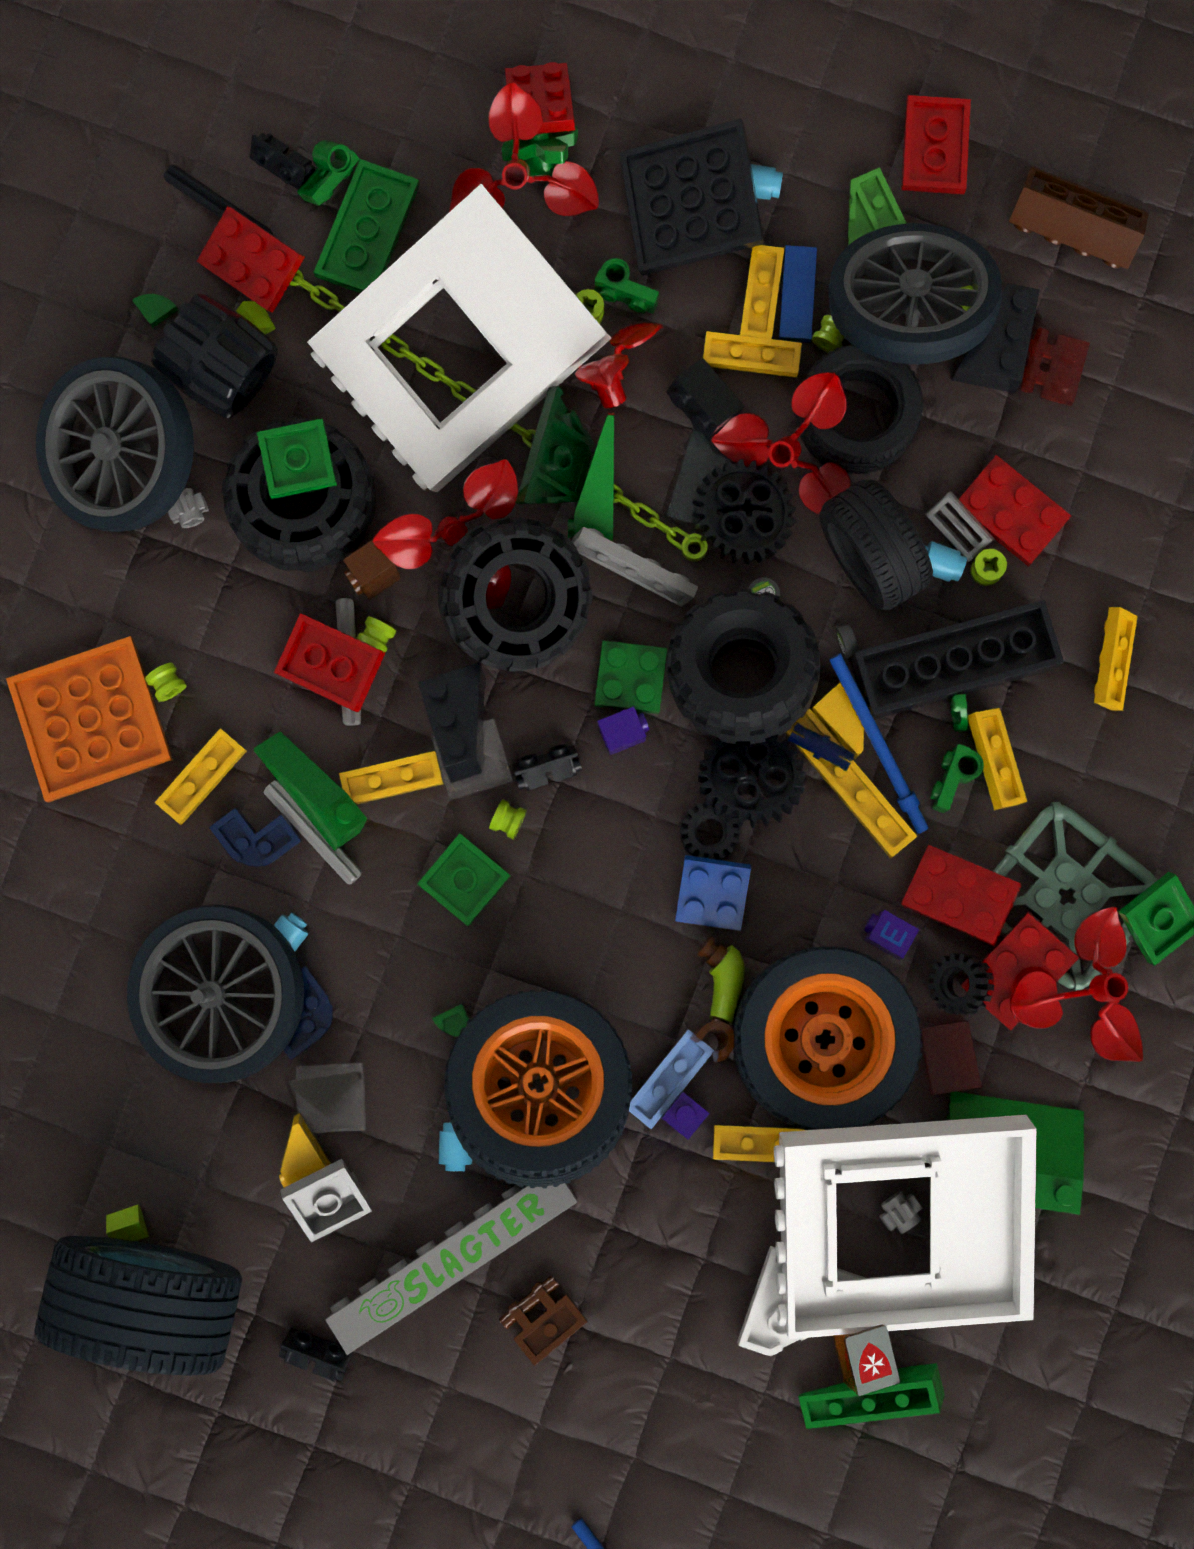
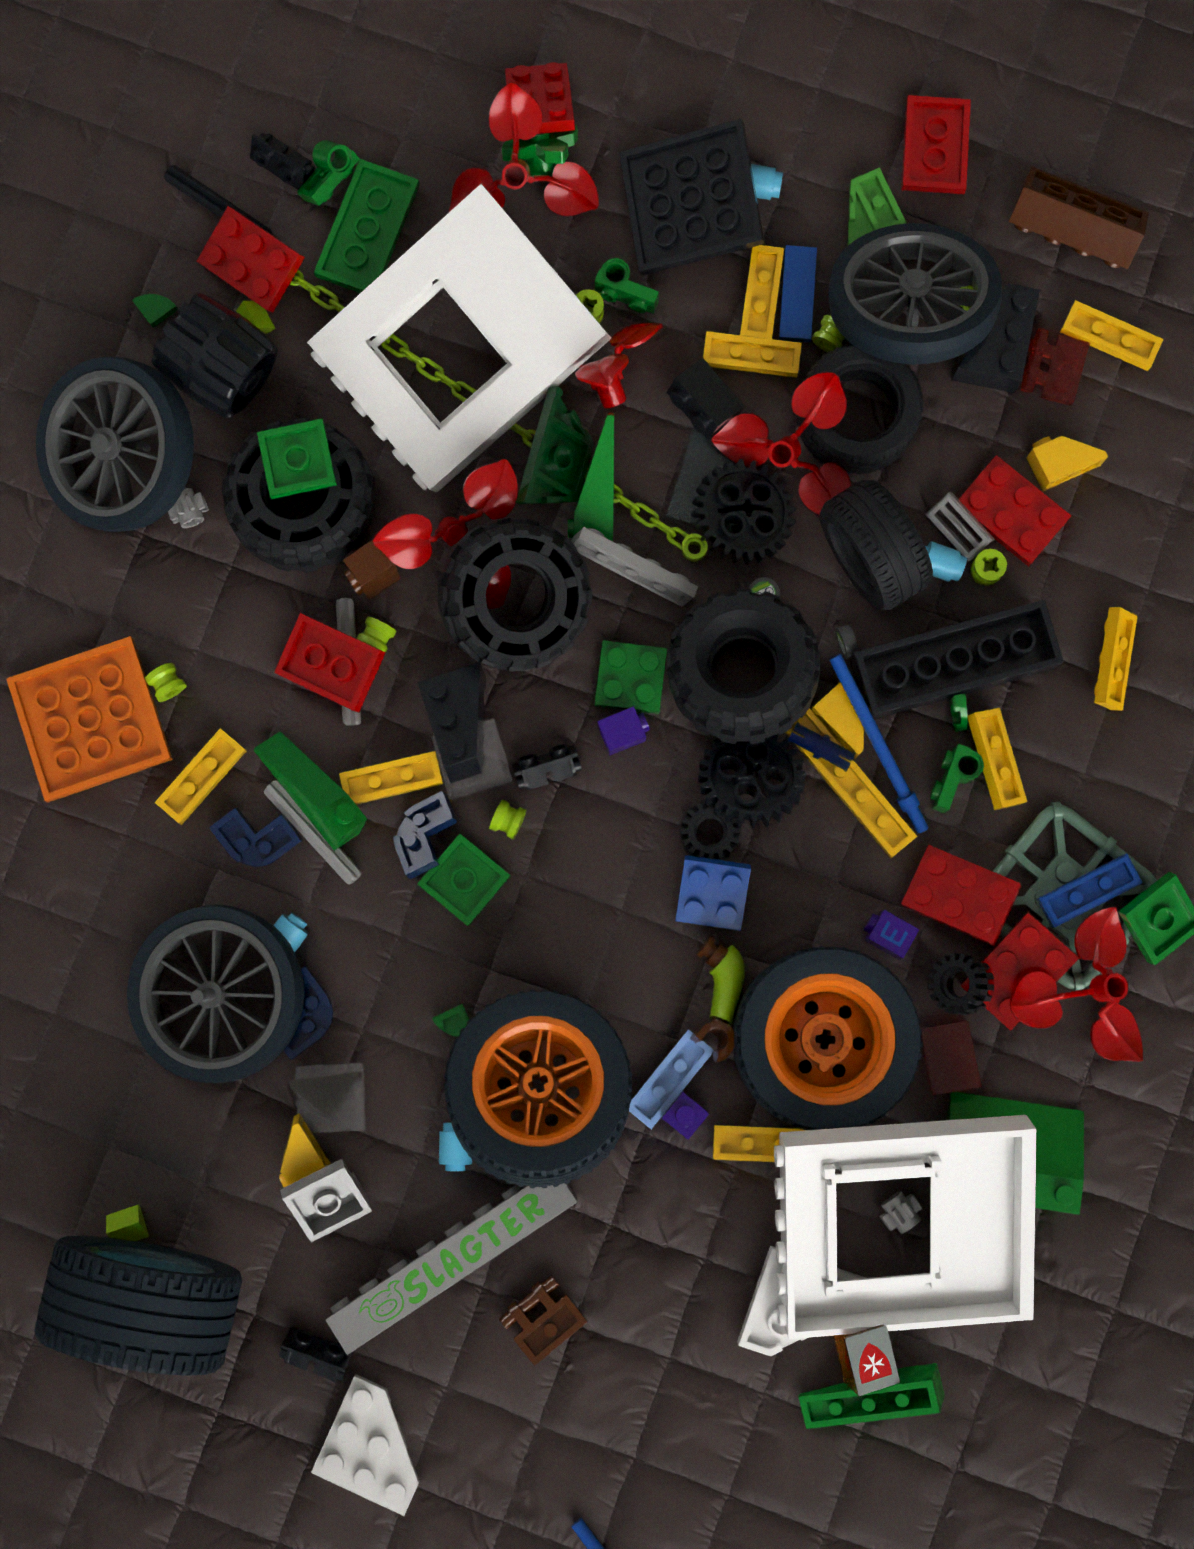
(368, 1449): none -> white plate
(414, 832): none -> plate
(1062, 460): none -> yellow slope
(1089, 890): none -> blue tile
(1111, 335): none -> yellow plate

